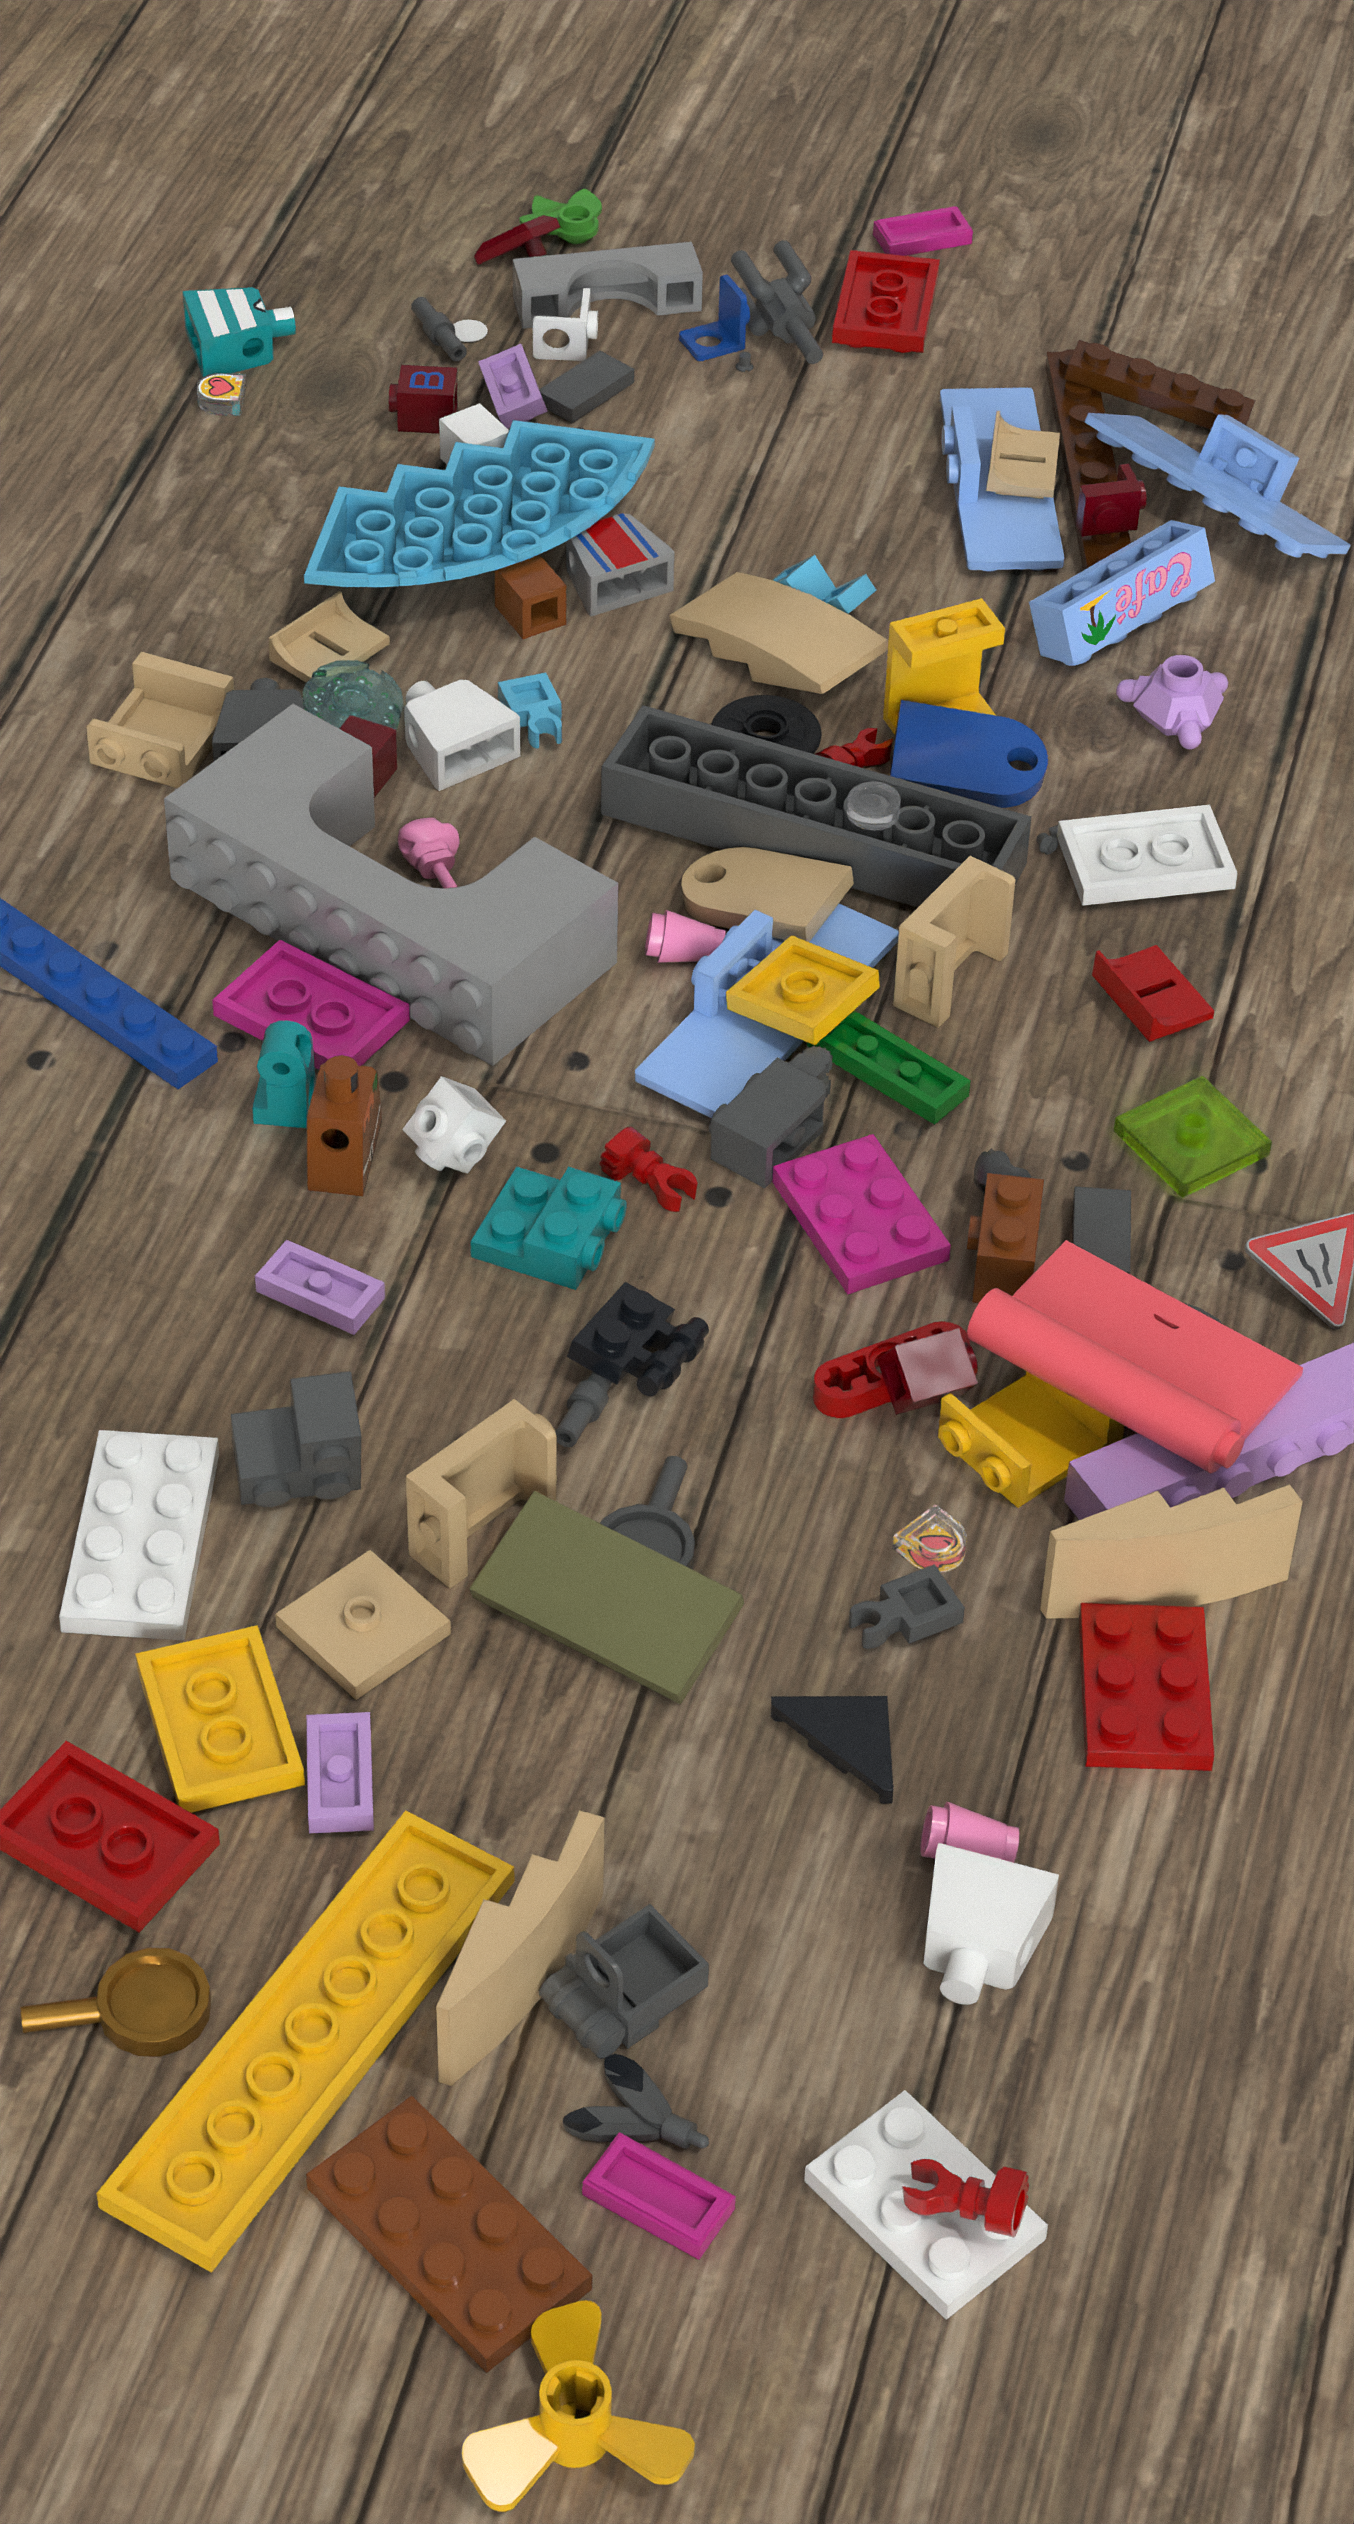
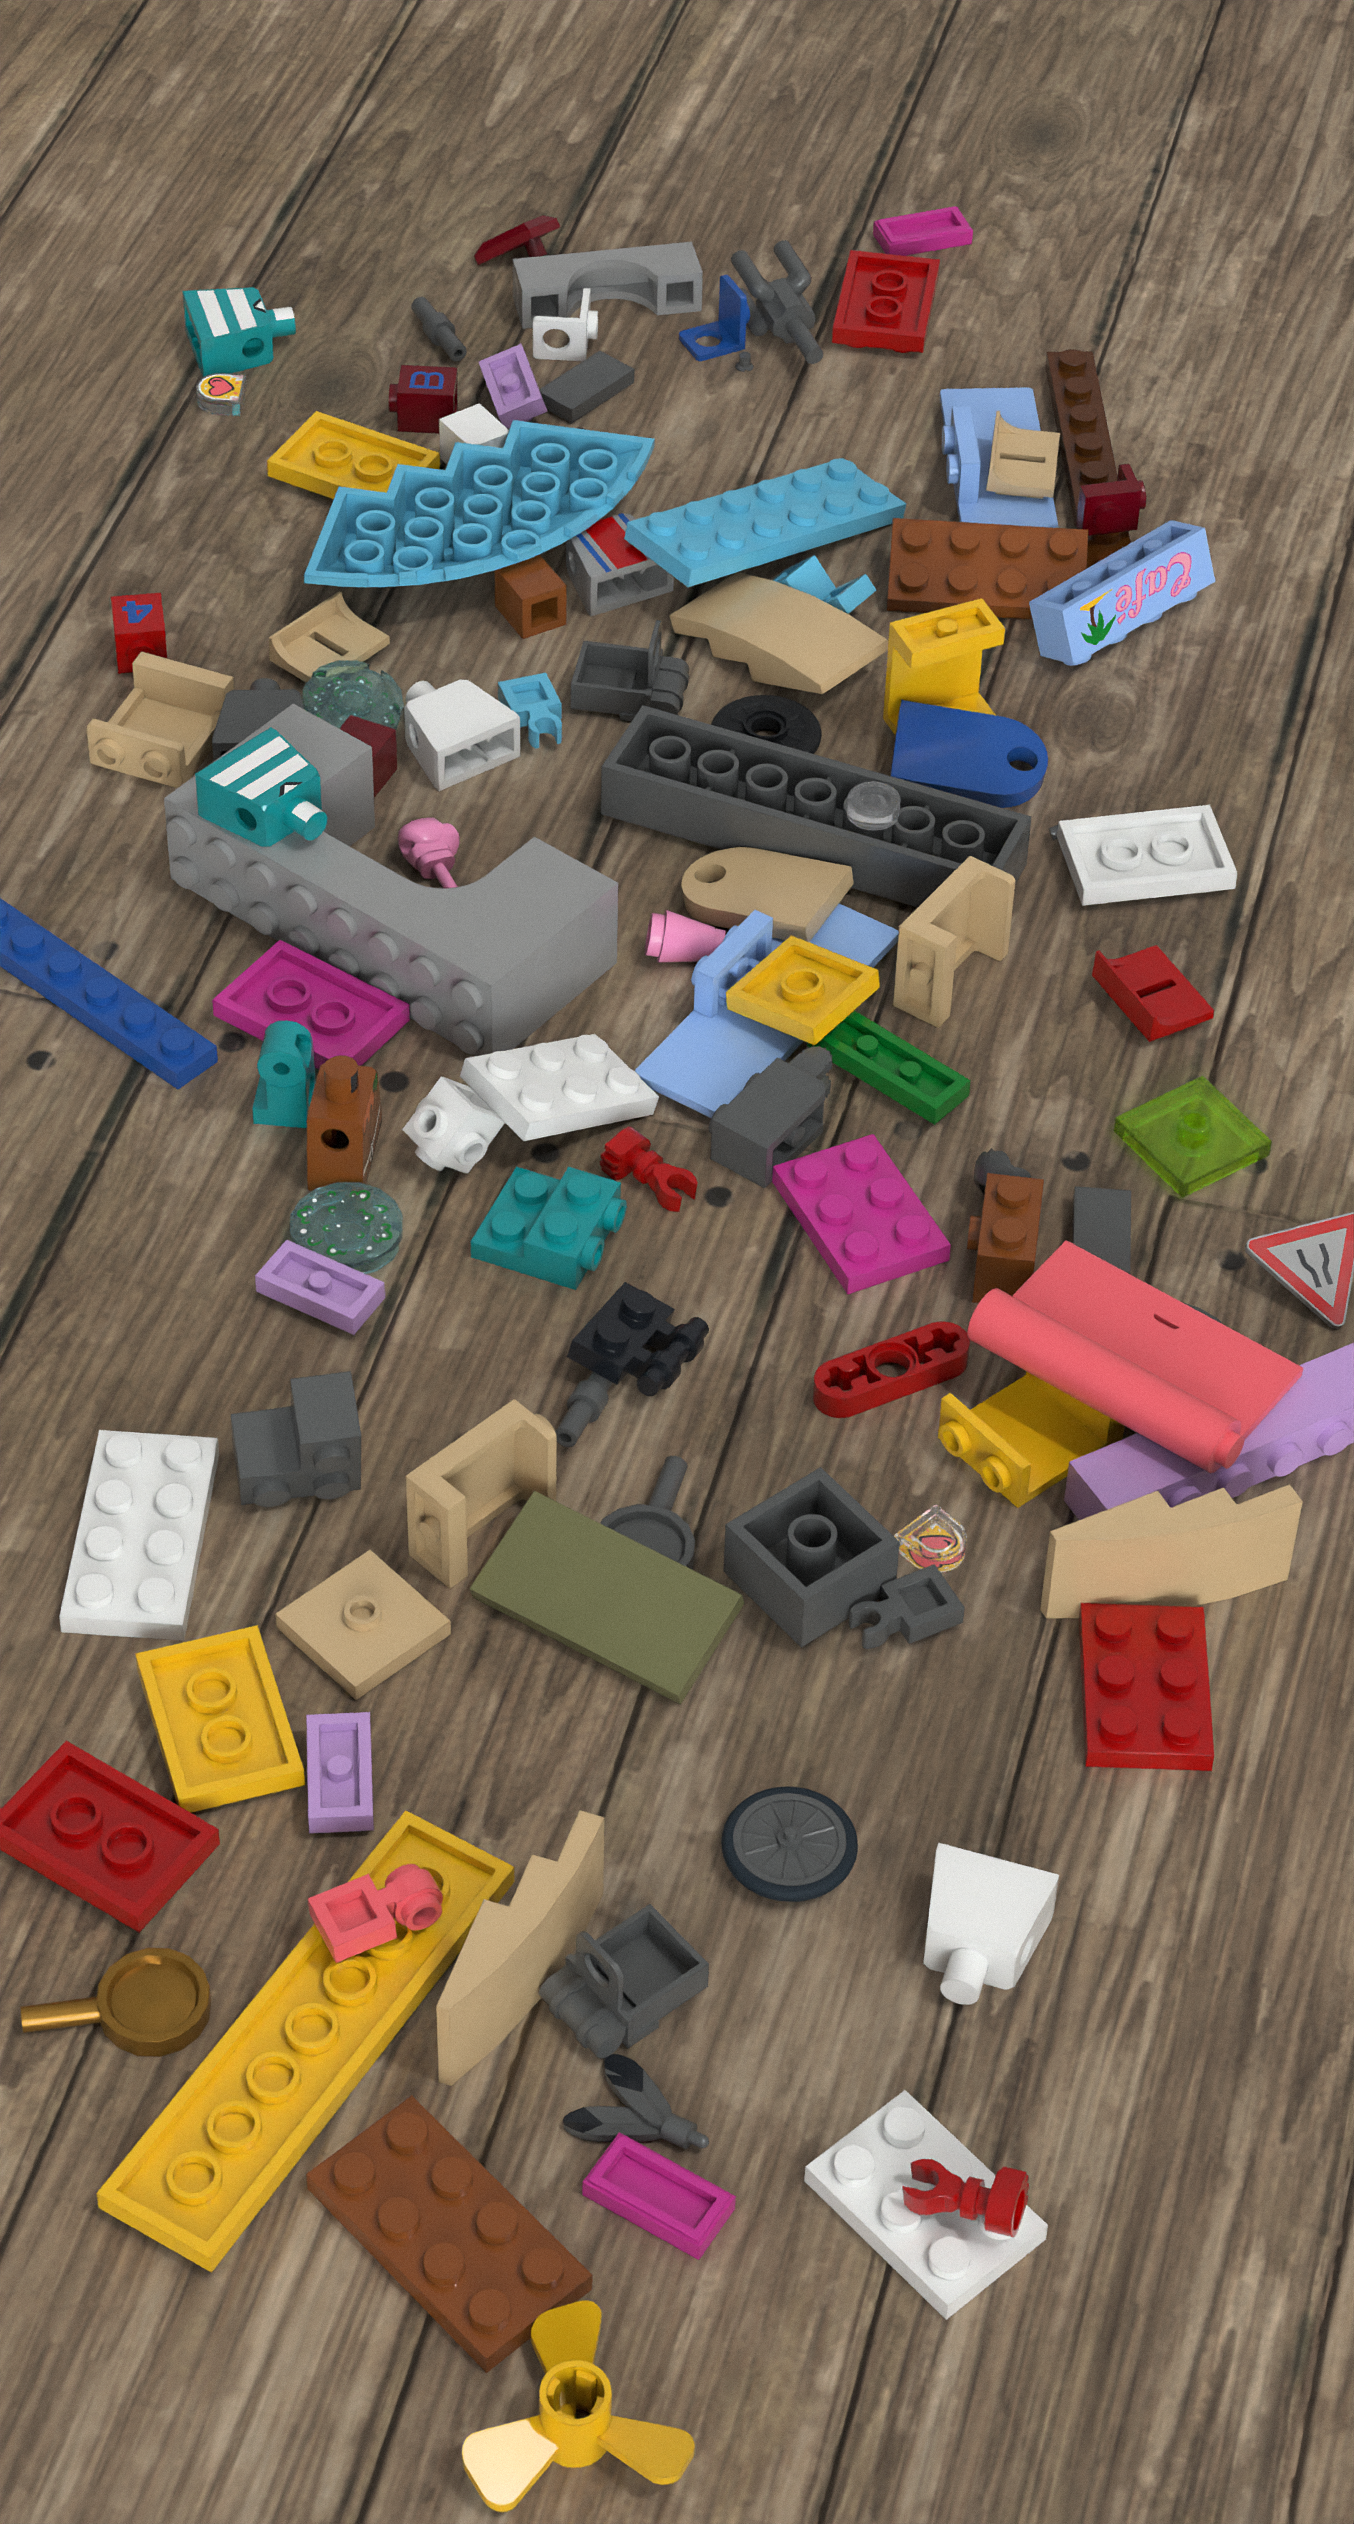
(138, 628): none -> red brick
(262, 791): none -> teal torso
(343, 454): none -> yellow plate
(349, 1225): none -> clear light blue tile
(361, 1917): none -> coral plate
(470, 330): white sticker -> none
(559, 1086): none -> white plate
(576, 218): bright green plate -> none
(626, 677): none -> dark grey piece
(764, 521): none -> medium azure plate
(789, 1844): none -> dark grey wheel
(809, 1556): none -> dark grey brick
(845, 1732): black tile -> none
(862, 751): red piece -> none
(928, 1370): brick -> none
(961, 562): none -> dark orange plate
(967, 1831): bright pink cone -> none
(1047, 843): dark grey piece -> none
(1154, 387): reddish brown plate -> none
(1177, 698): lavender rock -> none
(1233, 472): light blue bracket -> none

